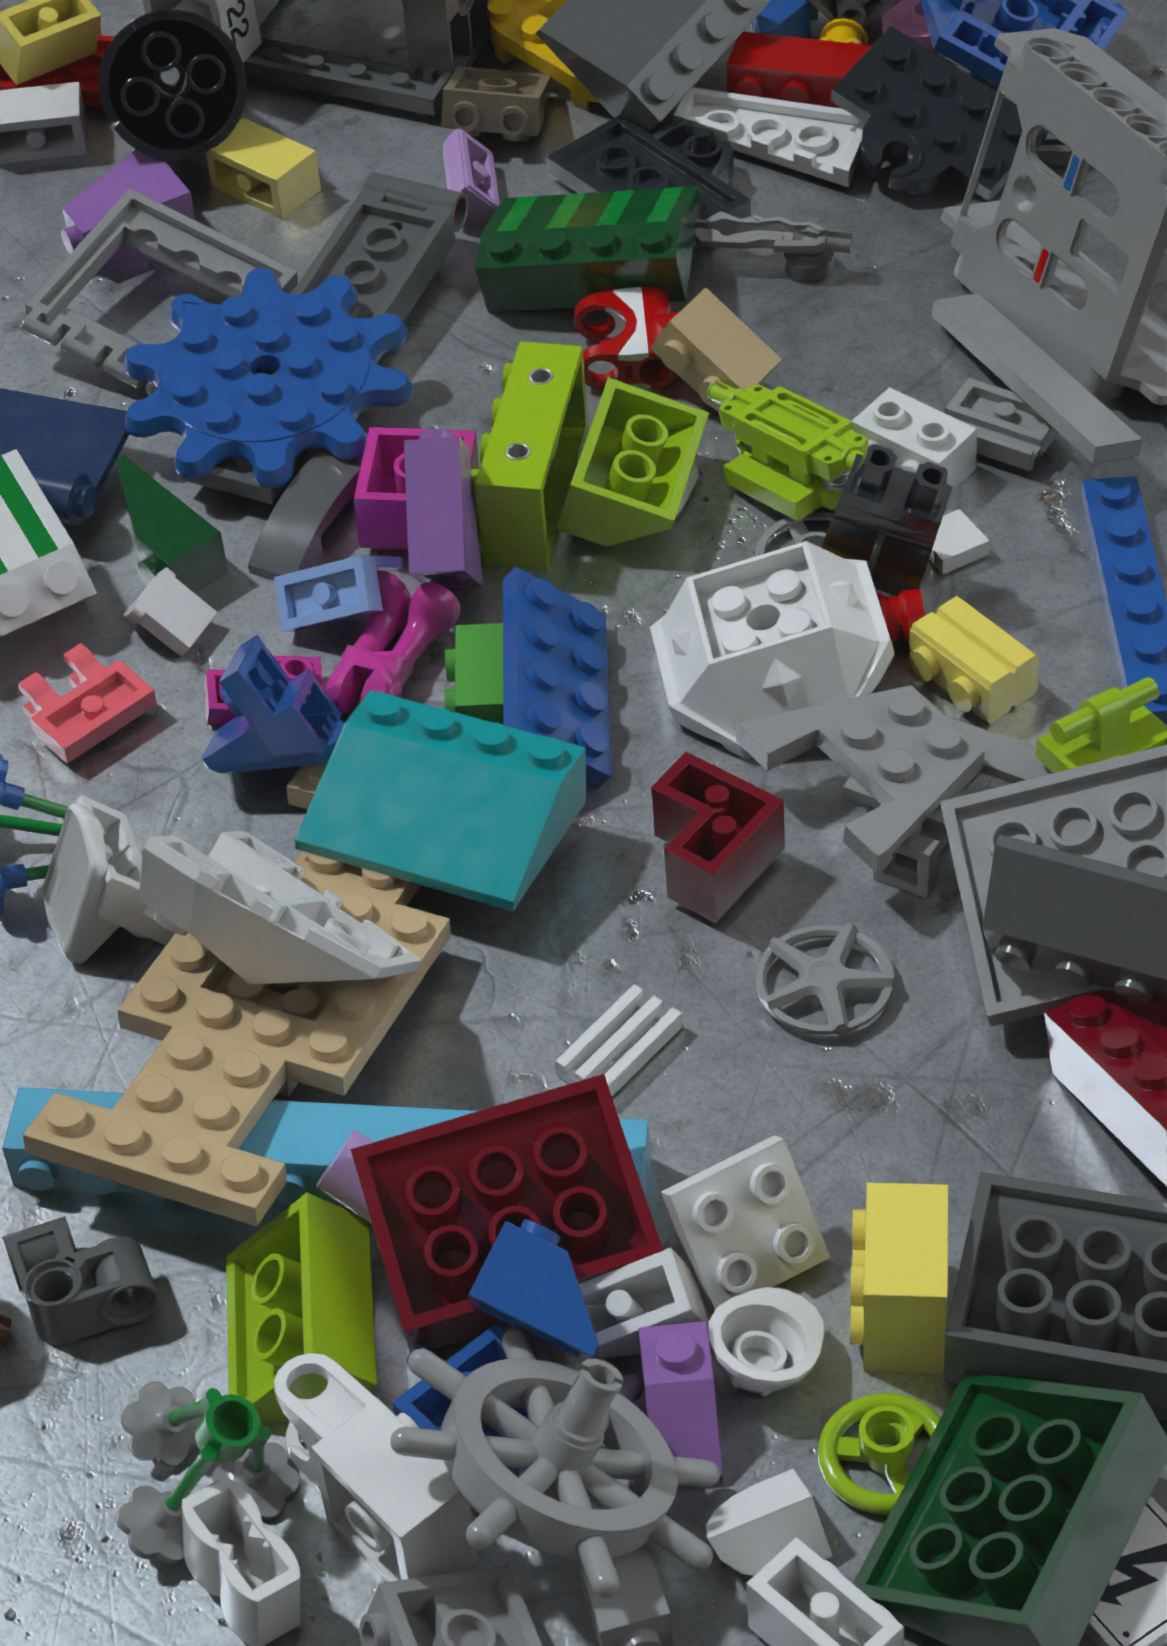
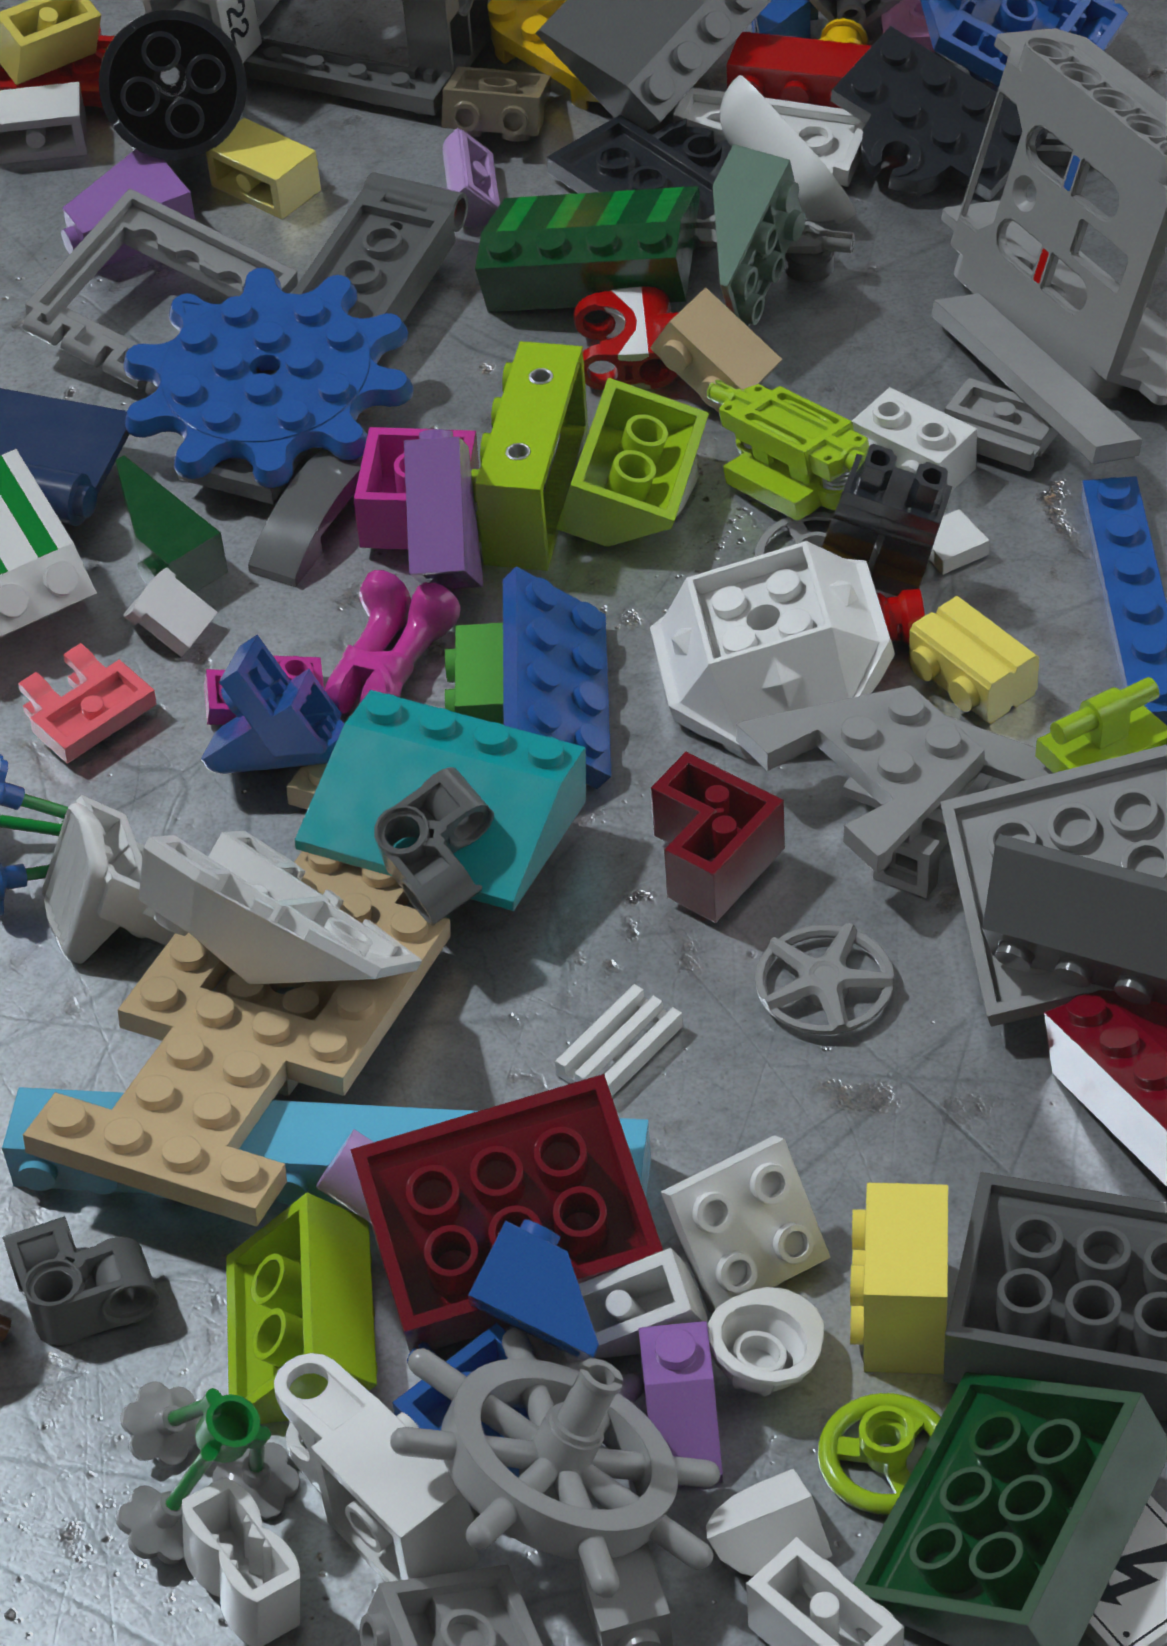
(331, 591): light blue panel -> none
(443, 818): none -> dark grey piece
(755, 124): none -> white brick
(755, 225): none -> sand green slope

